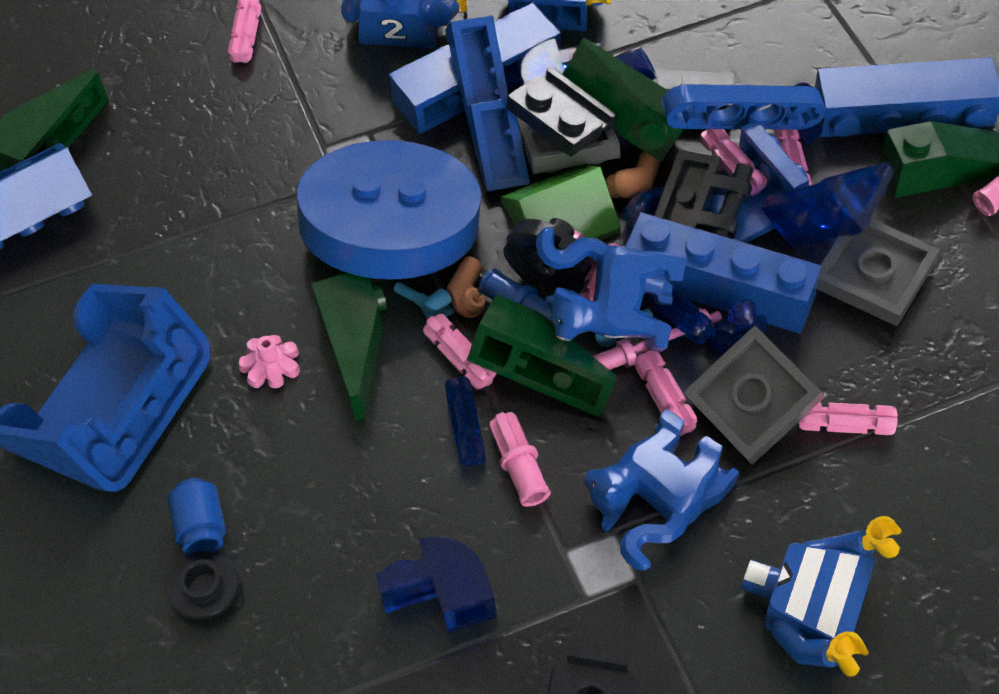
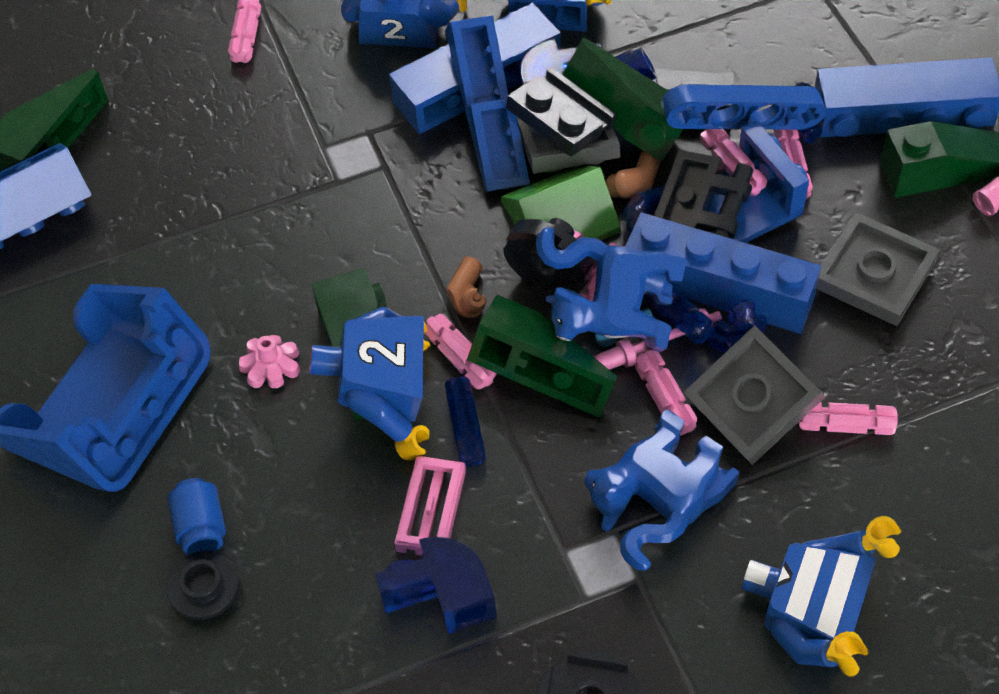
(380, 373): none -> blue torso
(388, 209): blue brick -> none
(403, 539): none -> bright pink tile
(430, 305): dark azure hand -> none
(497, 283): blue pin -> none
(519, 459): bright pink axle -> none
(831, 208): clear blue bracket -> none

